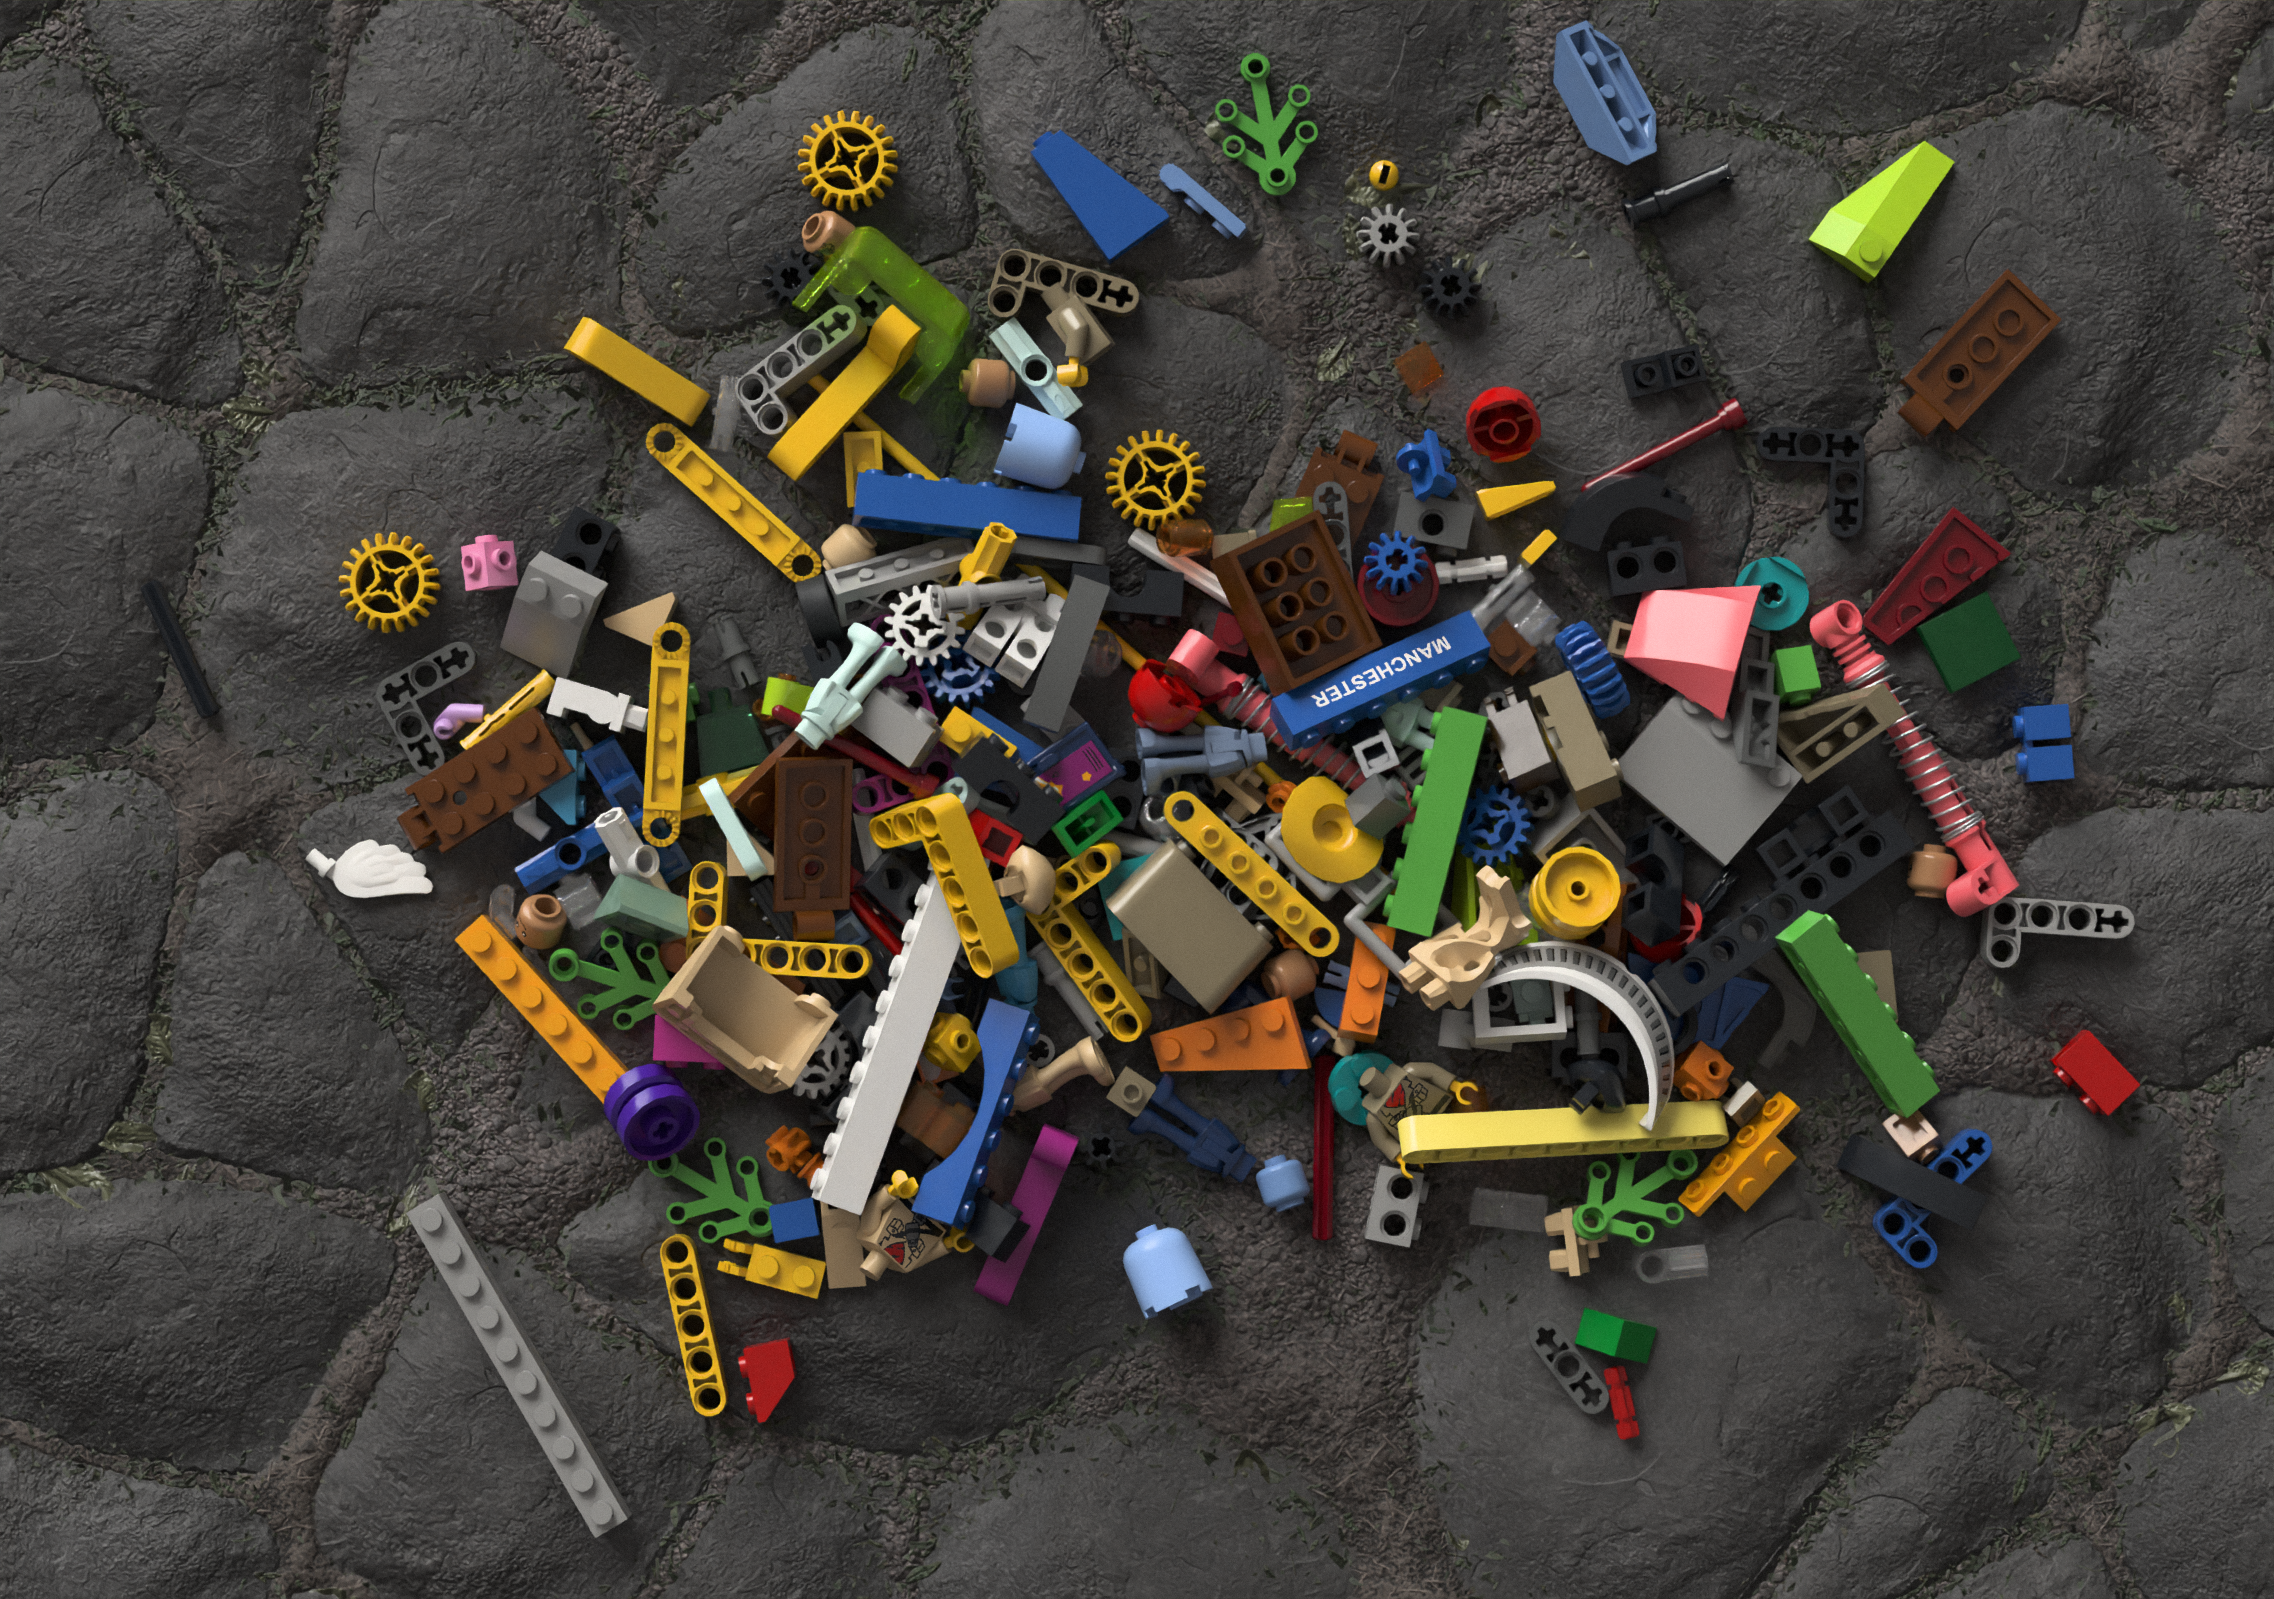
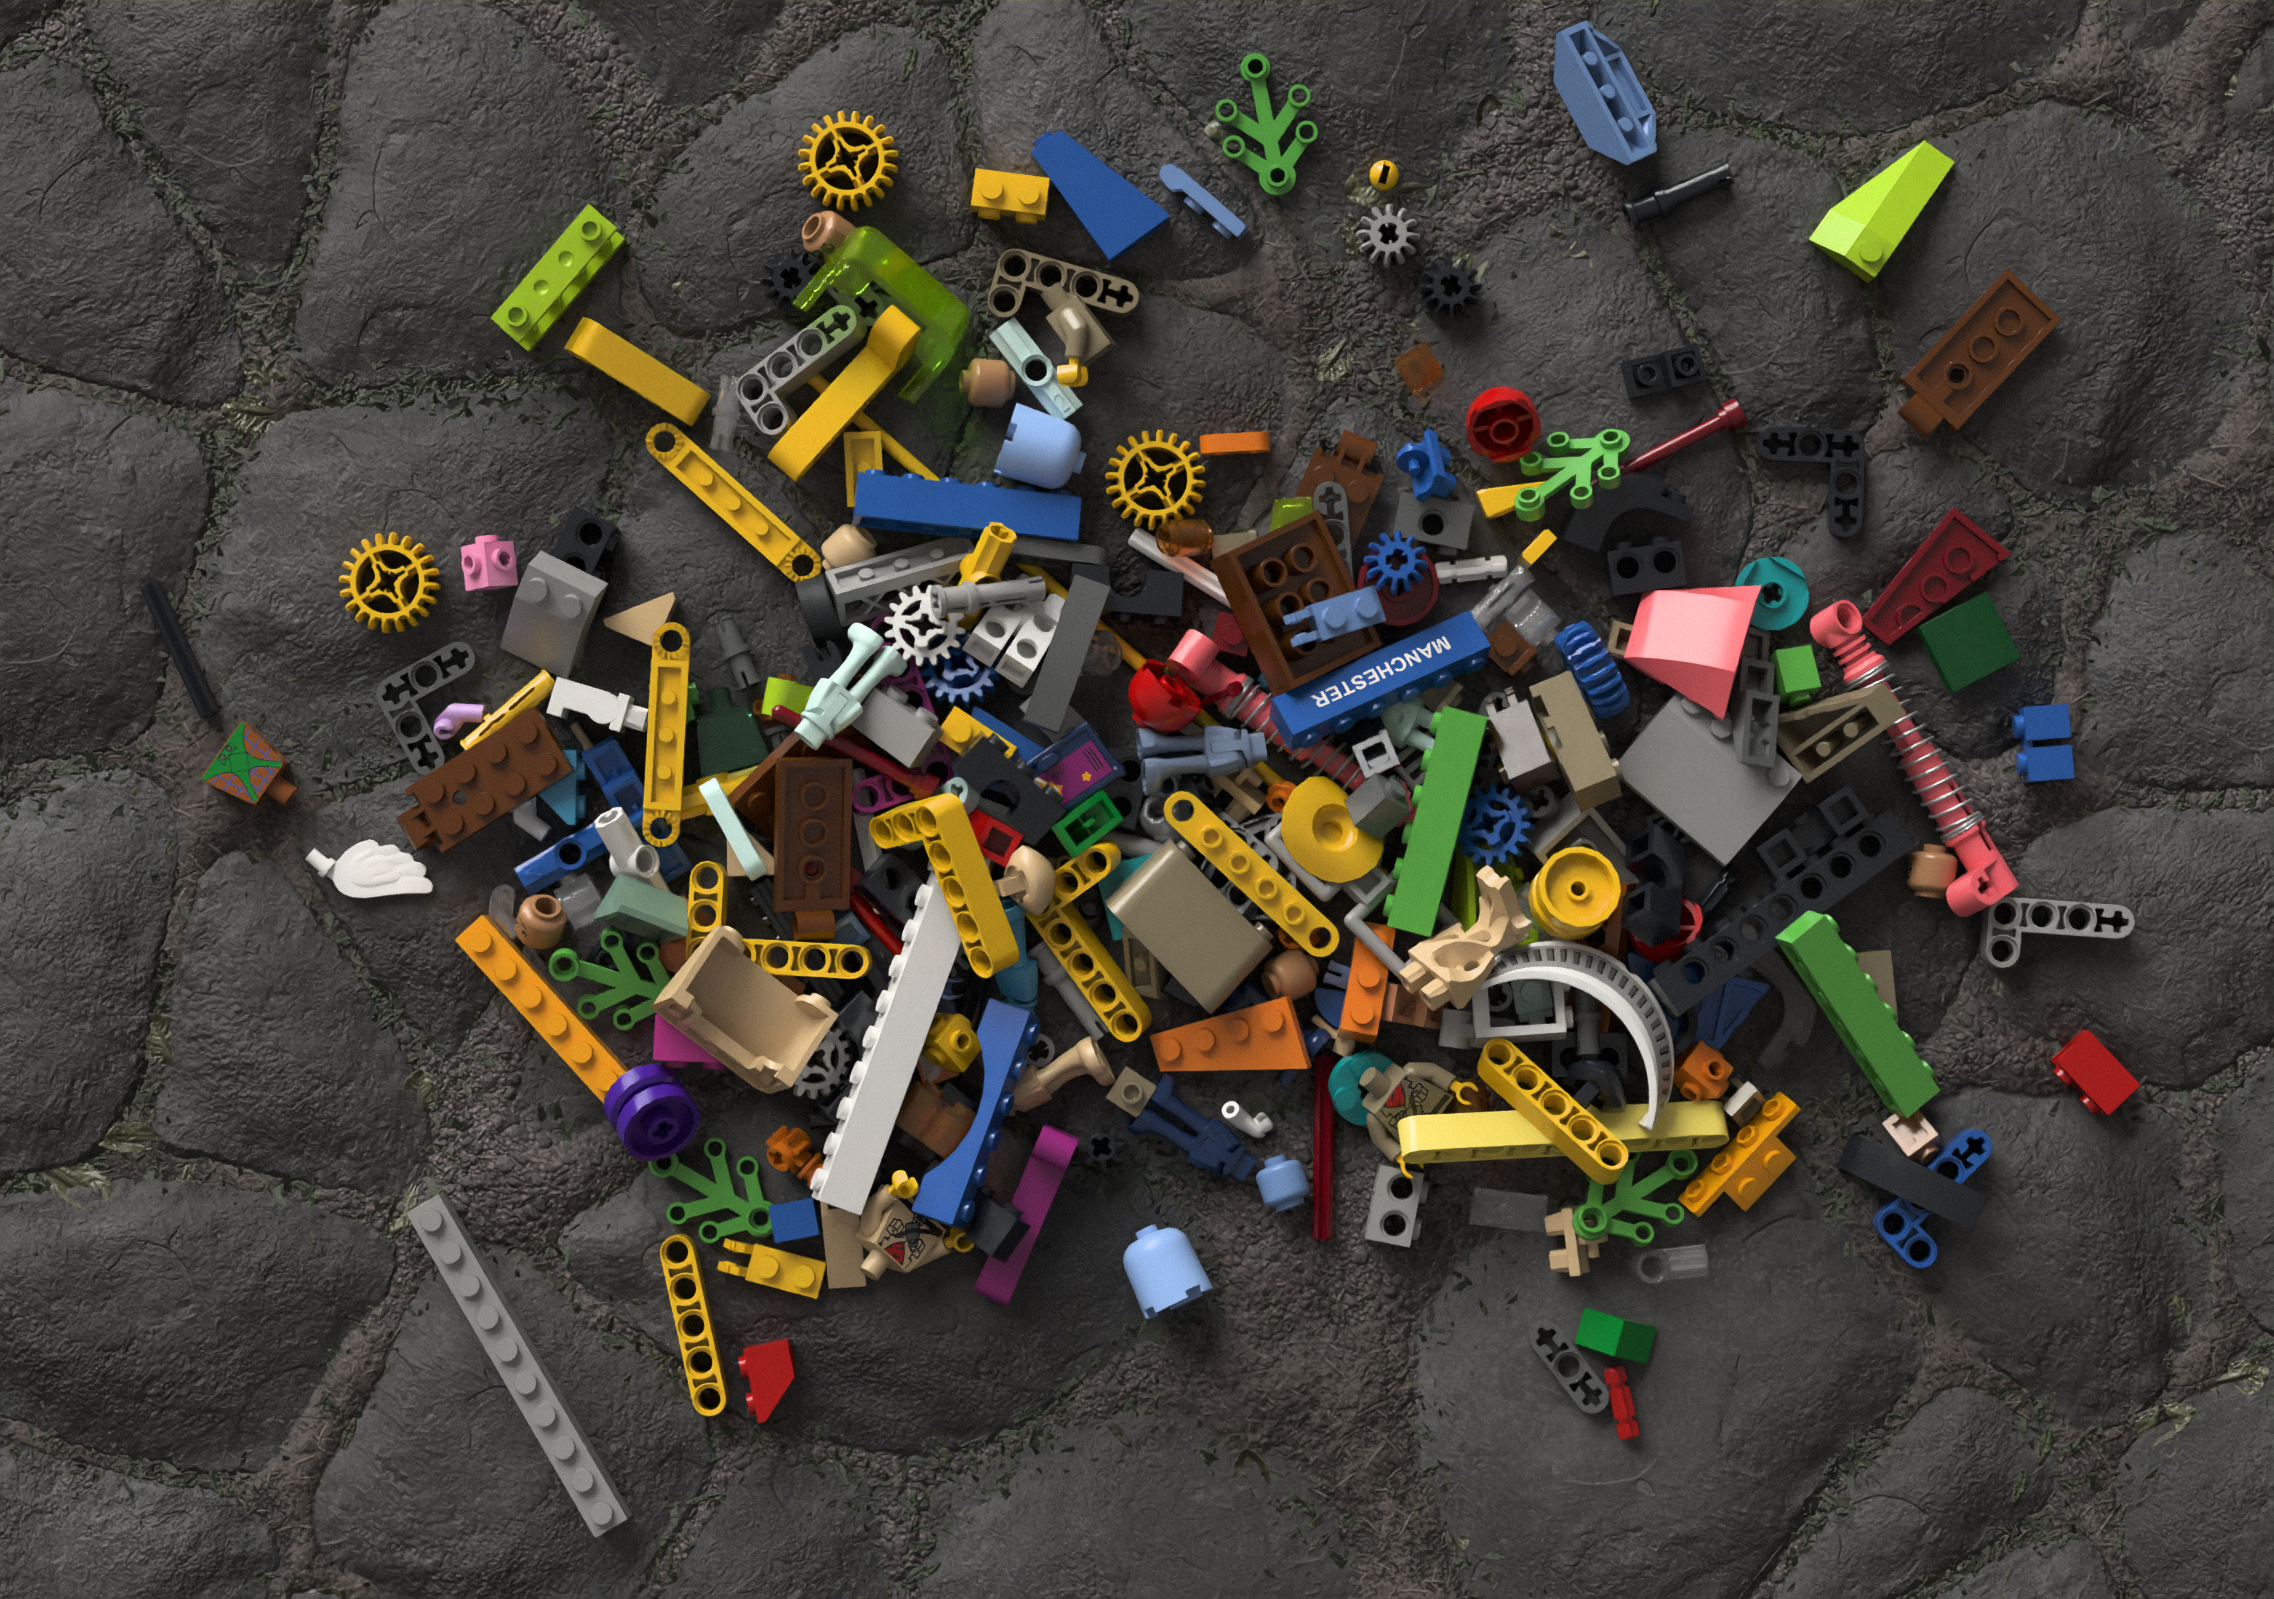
(250, 768): none -> torso
(558, 278): none -> lime fence
(1010, 195): none -> yellow brick
(1234, 443): none -> orange beam
(1242, 1120): none -> white arm
(1338, 616): none -> medium blue hinge
(1409, 1008): none -> nougat slope
(1556, 1128): none -> yellow beam
(1607, 446): none -> bright green plant

